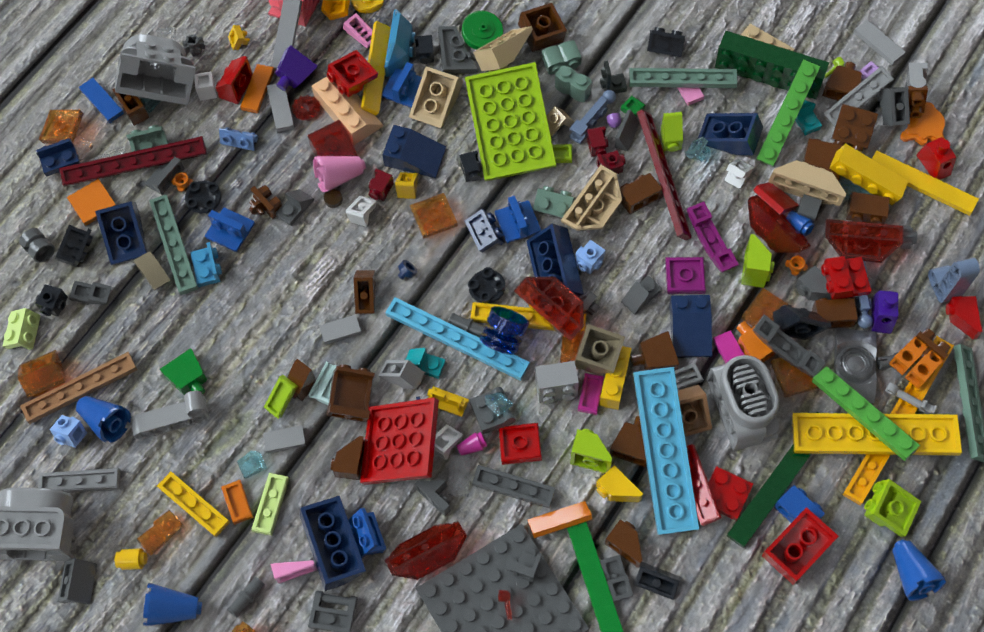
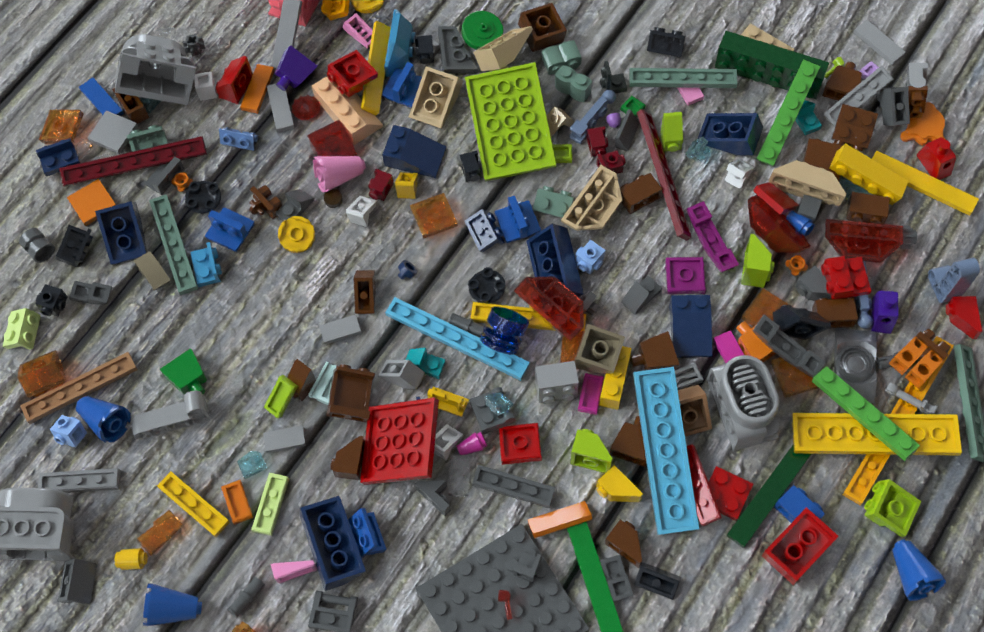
(112, 132): none -> light grey tile
(237, 37): yellow tile -> none
(296, 234): none -> yellow tile
(426, 551): clear red wedge -> none

